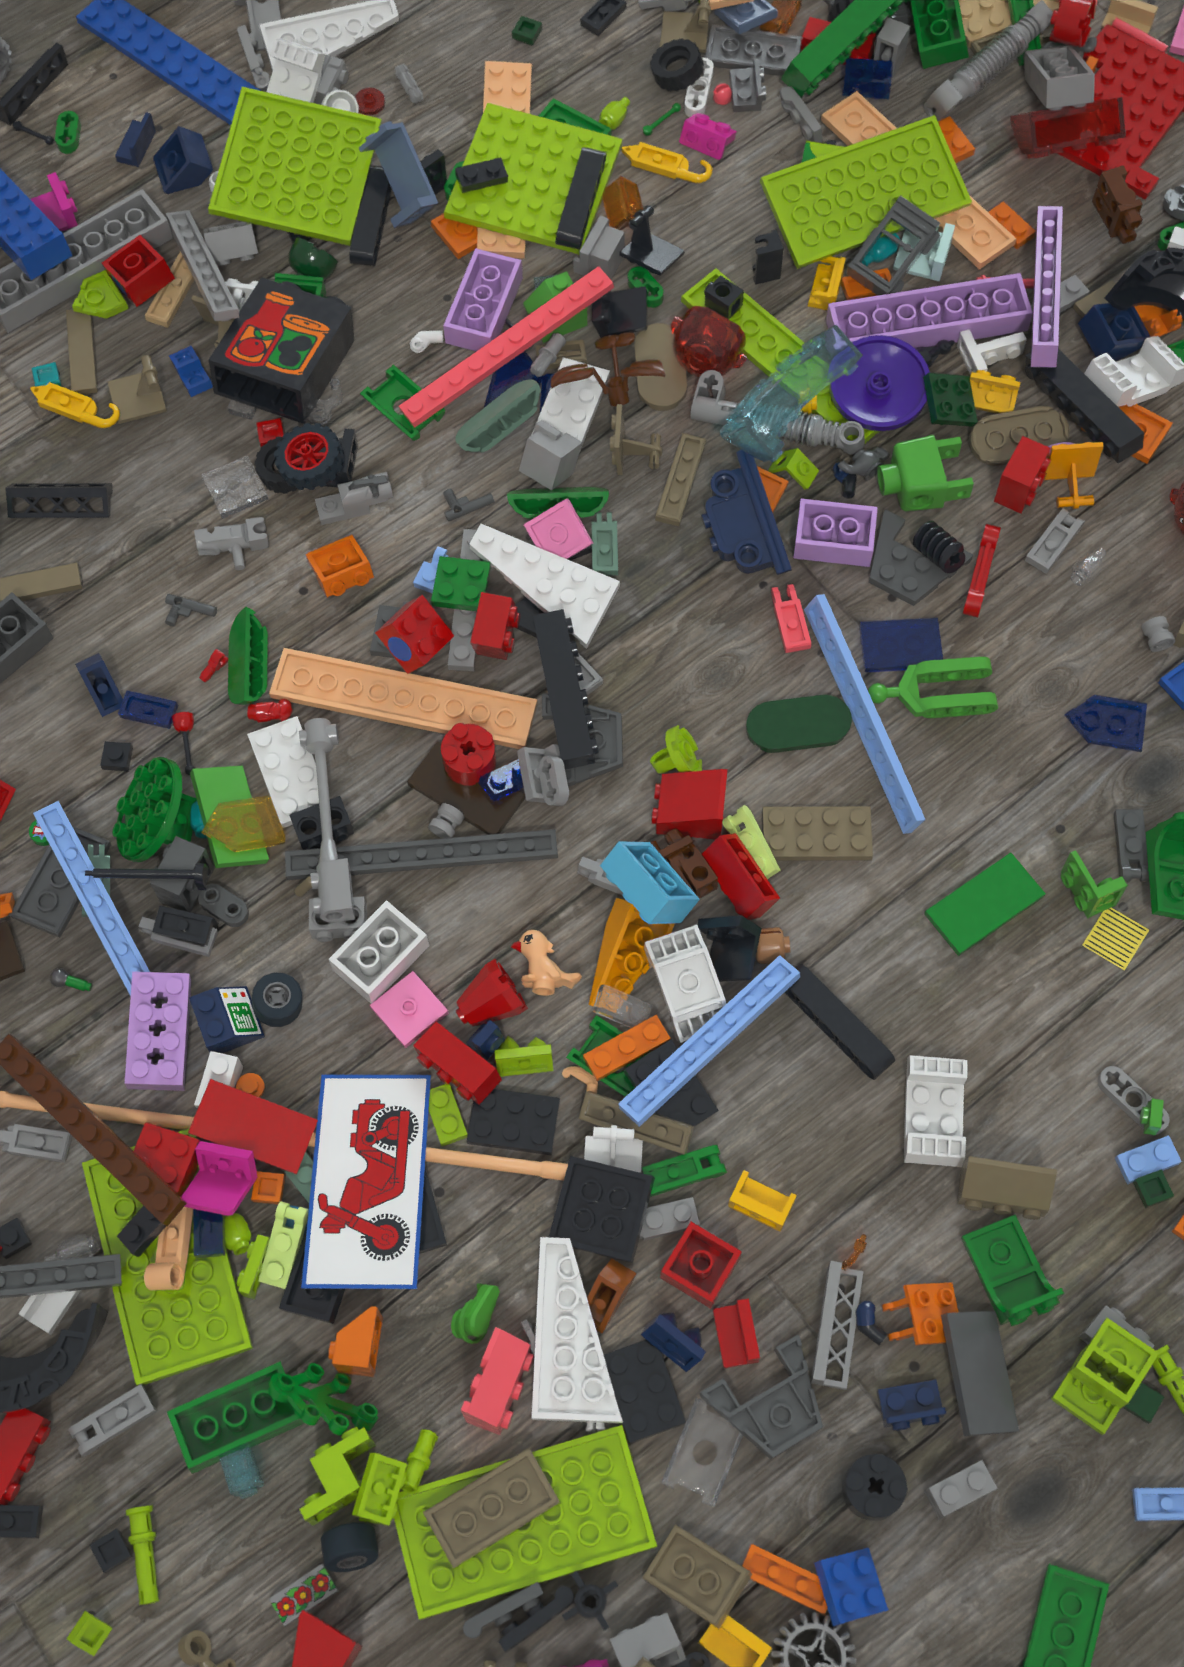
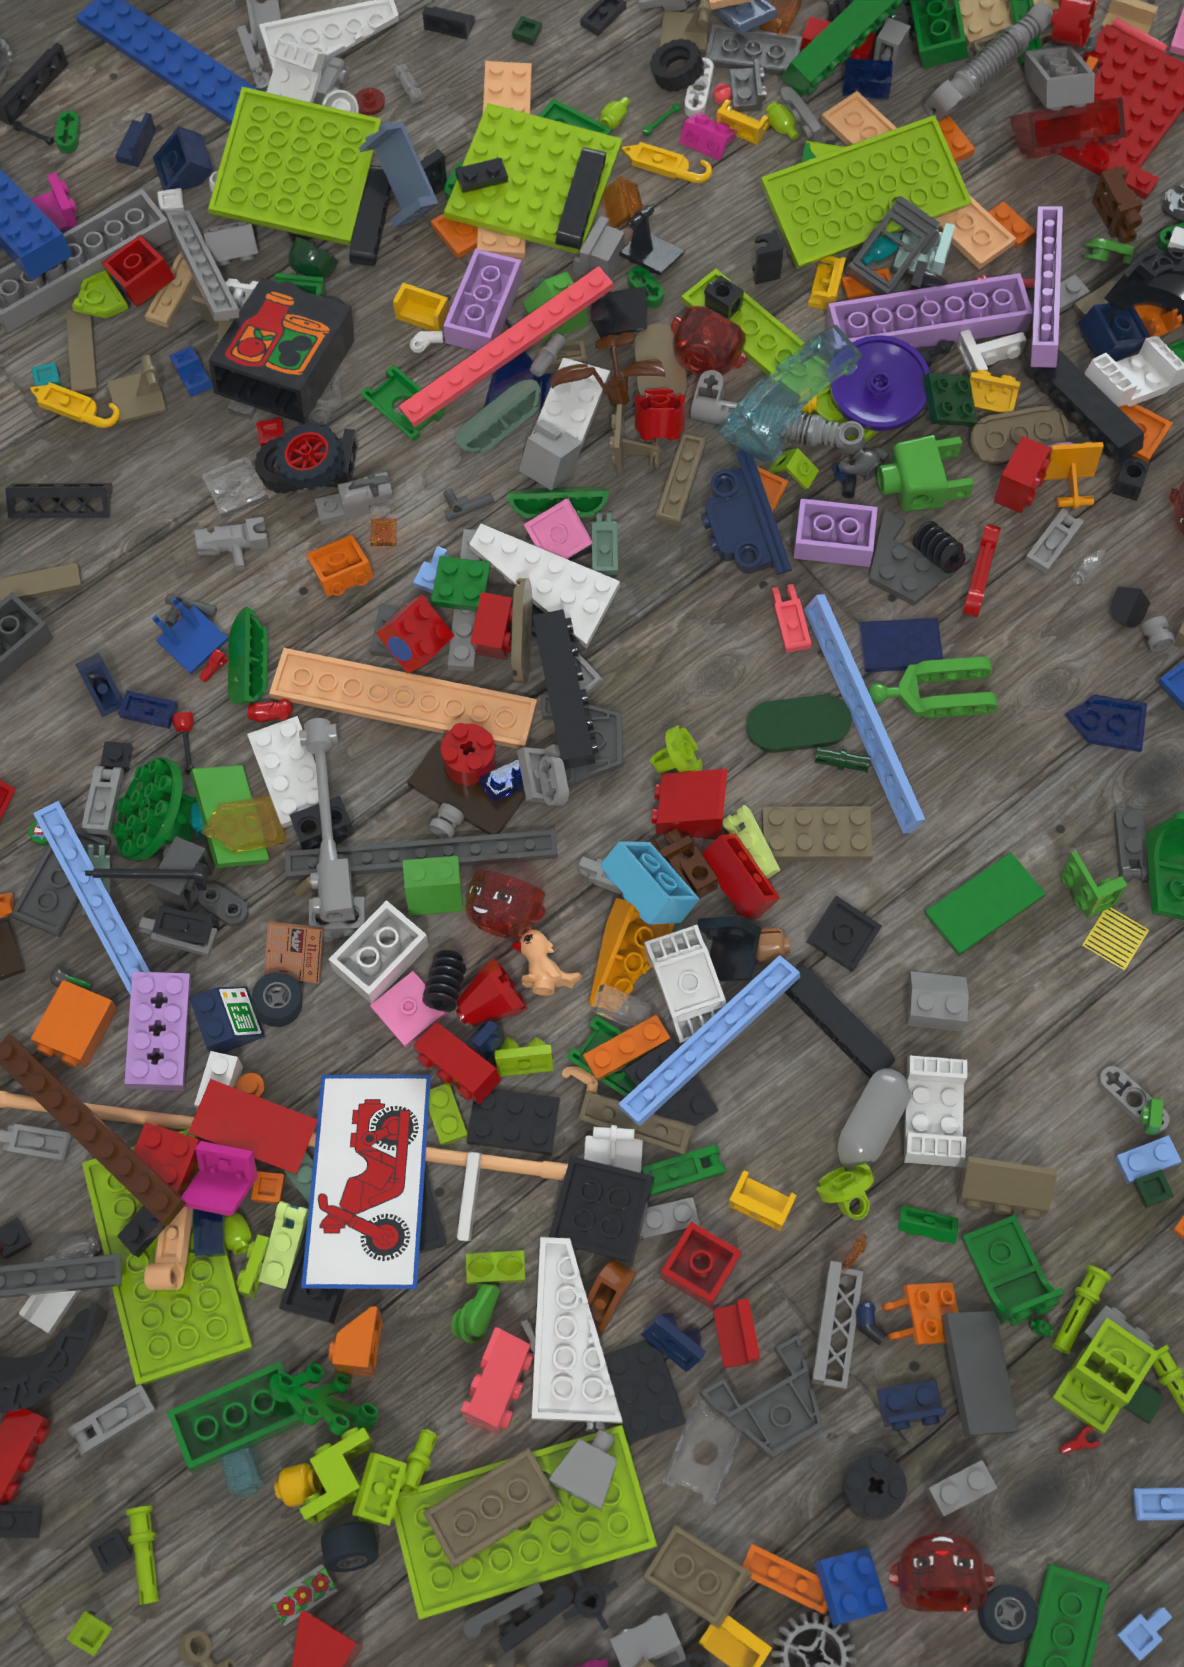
(73, 1024): none -> orange brick
(102, 800): none -> light grey plate
(171, 201): none -> white tile
(191, 638): none -> blue plate
(294, 951): none -> nougat tile
(297, 1484): none -> yellow head
(383, 532): none -> clear orange plate
(421, 307): none -> yellow panel
(433, 885): none -> bright green slope
(444, 981): none -> black piece
(447, 22): none -> black panel
(469, 1196): none -> white tile
(495, 1267): none -> lime tile
(503, 904): none -> clear red piece
(521, 630): none -> dark tan tile
(587, 1470): none -> light grey torso
(659, 414): none -> red brick
(746, 127): none -> yellow hinge
(782, 120): none -> lime plant
(842, 759): none -> dark green pin
(844, 933): none -> black plate
(844, 1186): none -> lime tile
(873, 1118): none -> light grey brick
(926, 278): none -> black tile
(928, 1224): none -> green plate
(937, 1001): none -> light grey slope
(941, 1574): none -> clear red piece
(1017, 1609): none -> black wheel
(1041, 1328): none -> green piece
(1078, 1442): none -> red piece
(1086, 1297): none -> lime pin
(1102, 248): none -> bright green piece
(1129, 486): none -> black brick
(1129, 606): none -> black brick
(1141, 1634): none -> light blue plate

